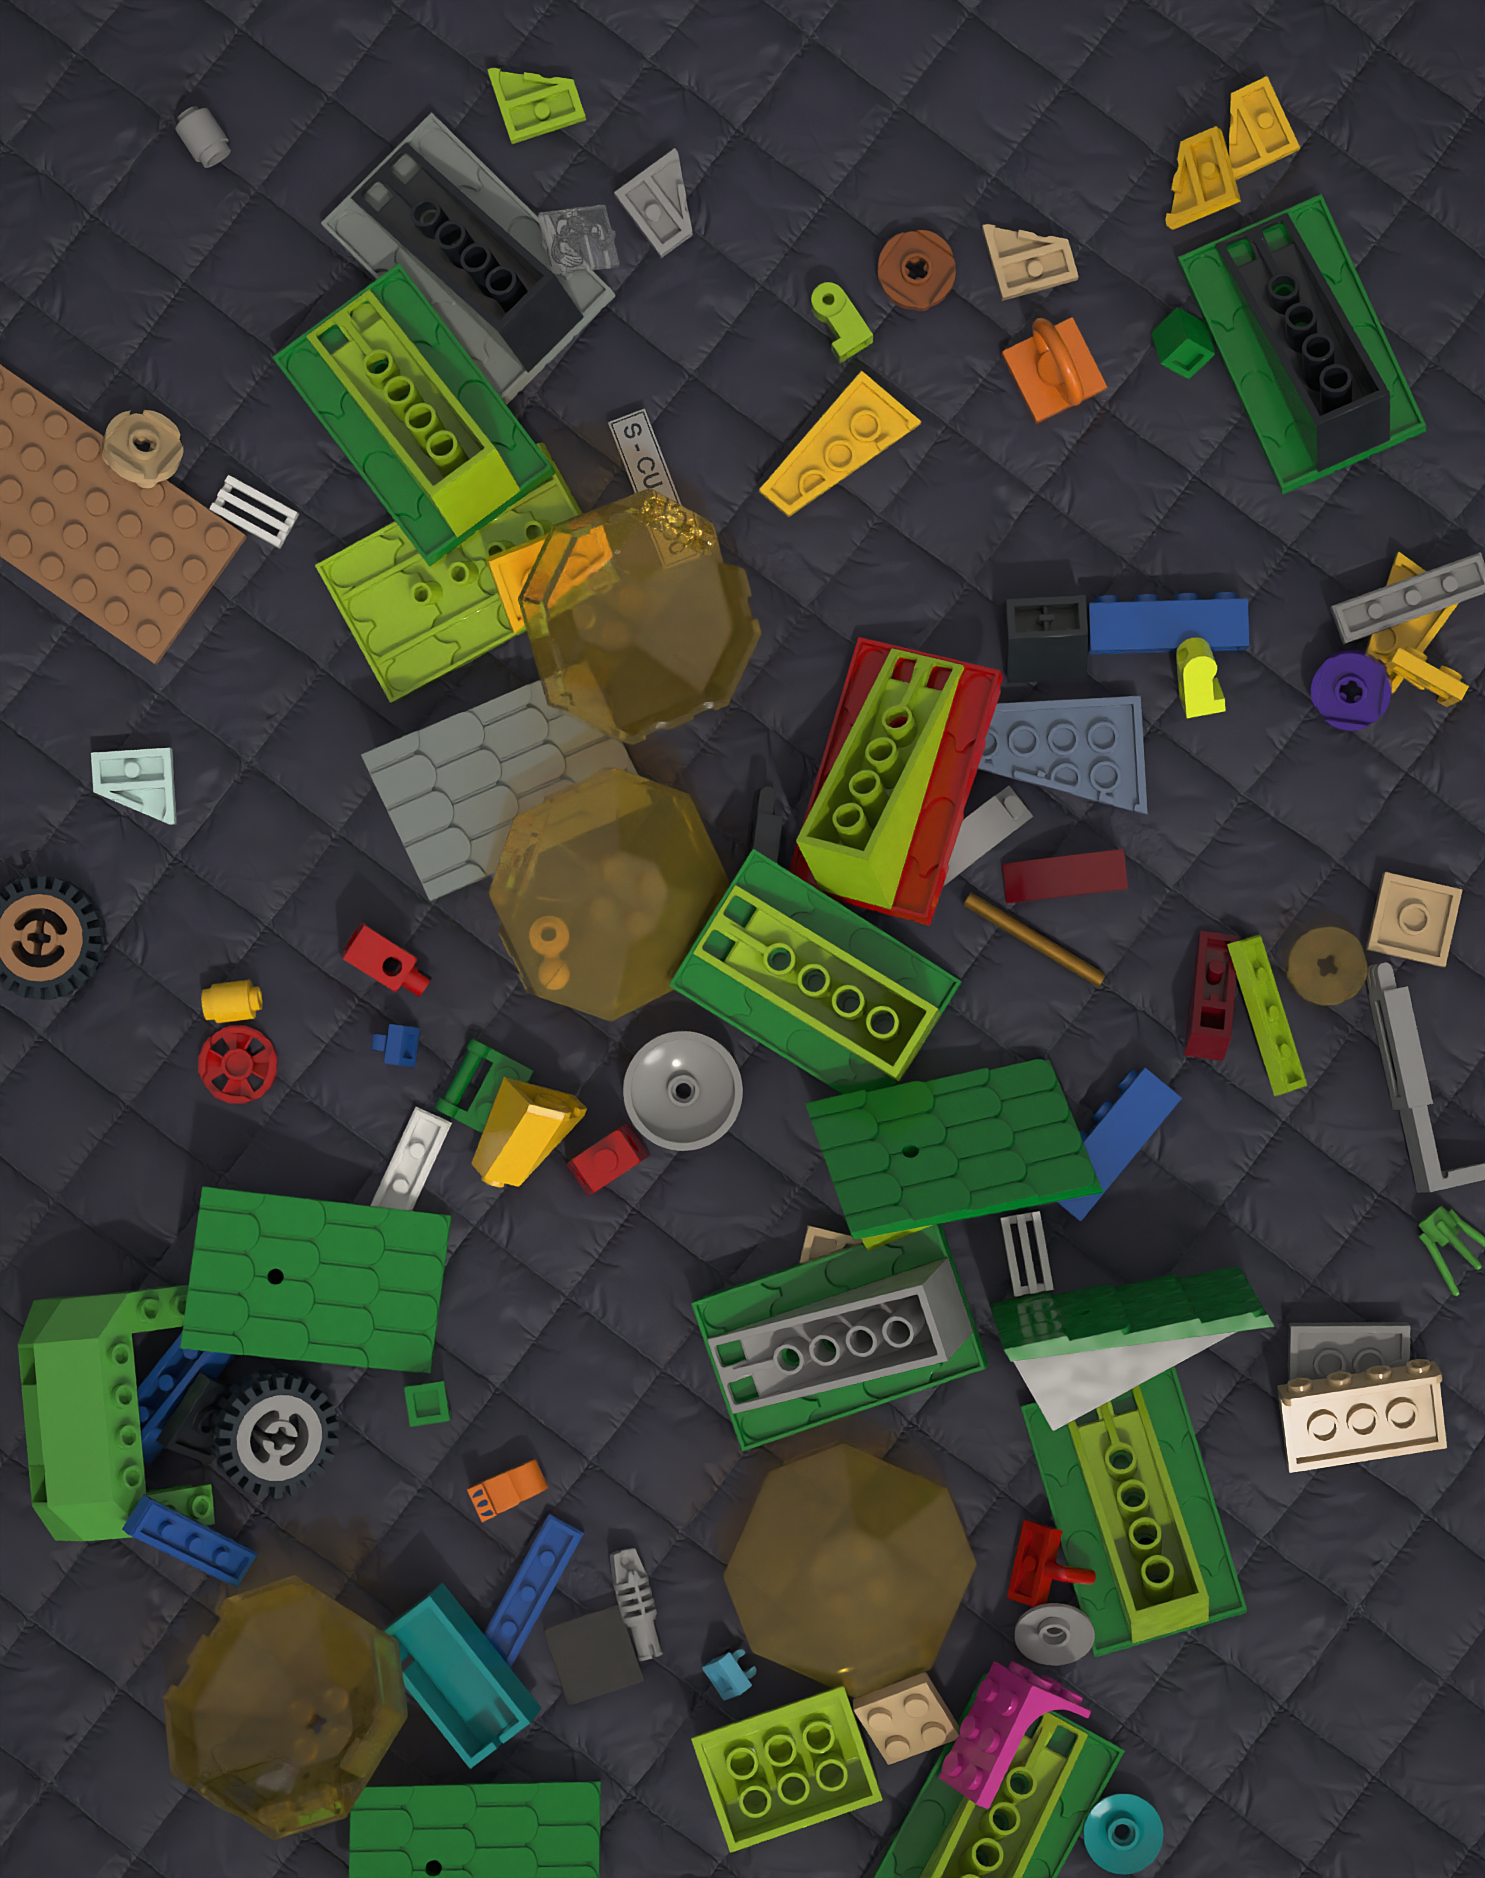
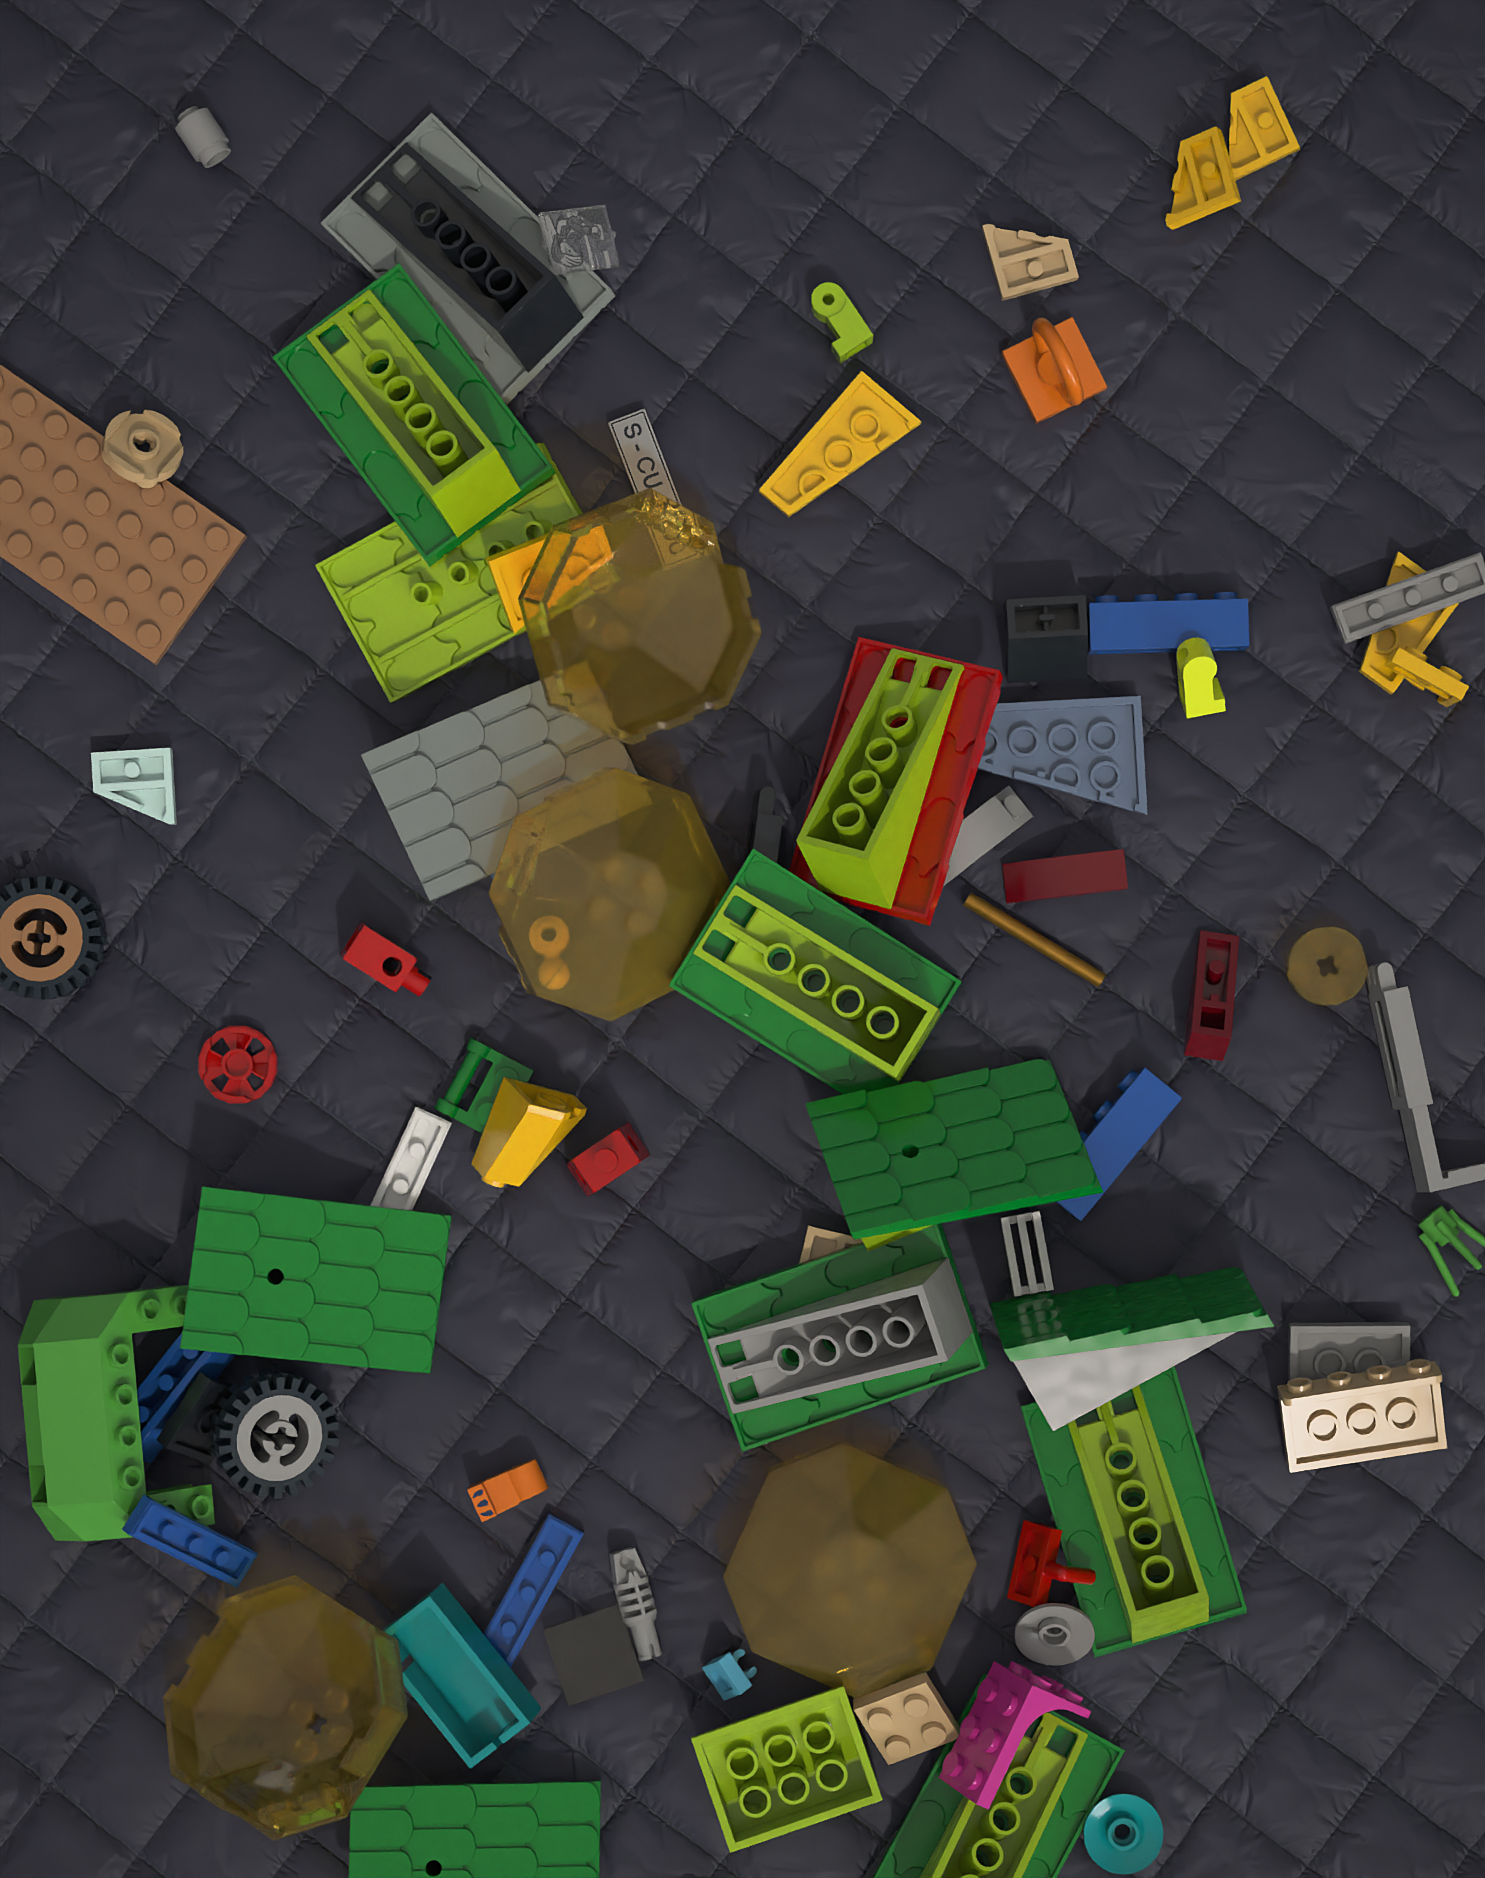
(224, 495): white tile -> none
(231, 1001): yellow brick -> none
(400, 1045): blue tile -> none
(427, 1403): green panel -> none
(535, 103): lime wing -> none
(652, 1086): light grey dish -> none
(659, 204): light grey wing -> none
(912, 247): dark orange plate -> none
(1183, 343): green panel -> none
(1267, 1015): lime tile -> none
(1301, 344): piece -> none
(1367, 673): dark purple plate -> none
(1414, 919): tan plate -> none

